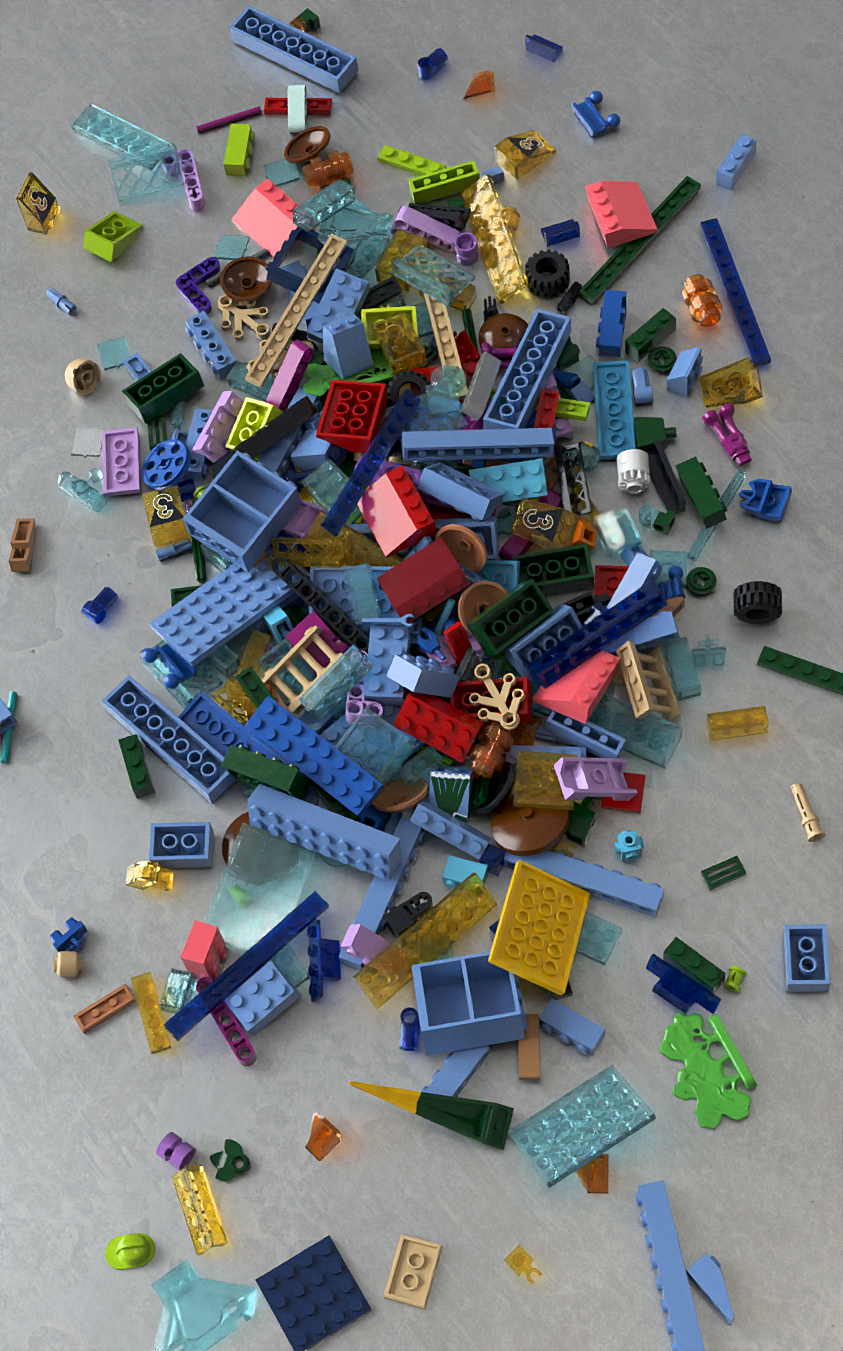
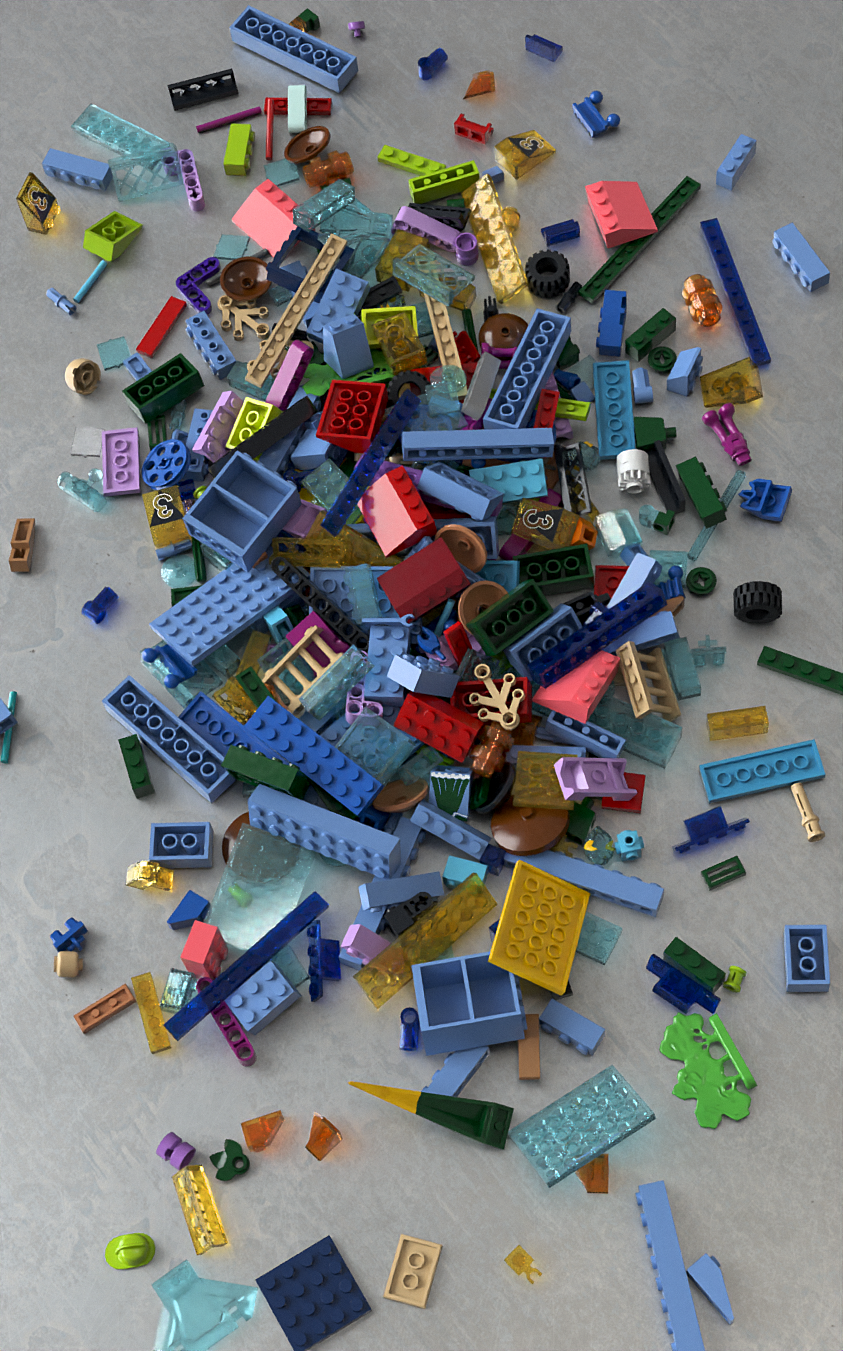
(77, 169): none -> medium blue brick
(90, 281): none -> medium azure bar
(161, 327): none -> red tile
(181, 577): none -> clear light blue dish
(190, 909): none -> blue slope
(203, 92): none -> black fence
(262, 1130): none -> clear orange slope
(269, 132): none -> red bar
(280, 295): none -> clear light blue plate
(356, 26): none -> medium lavender tile
(398, 890): none -> medium blue brick
(472, 130): none -> red hinge
(598, 846): none -> clear light blue hair
(706, 826): none -> clear blue bracket
(762, 771): none -> dark azure plate
(801, 257): none -> medium blue brick

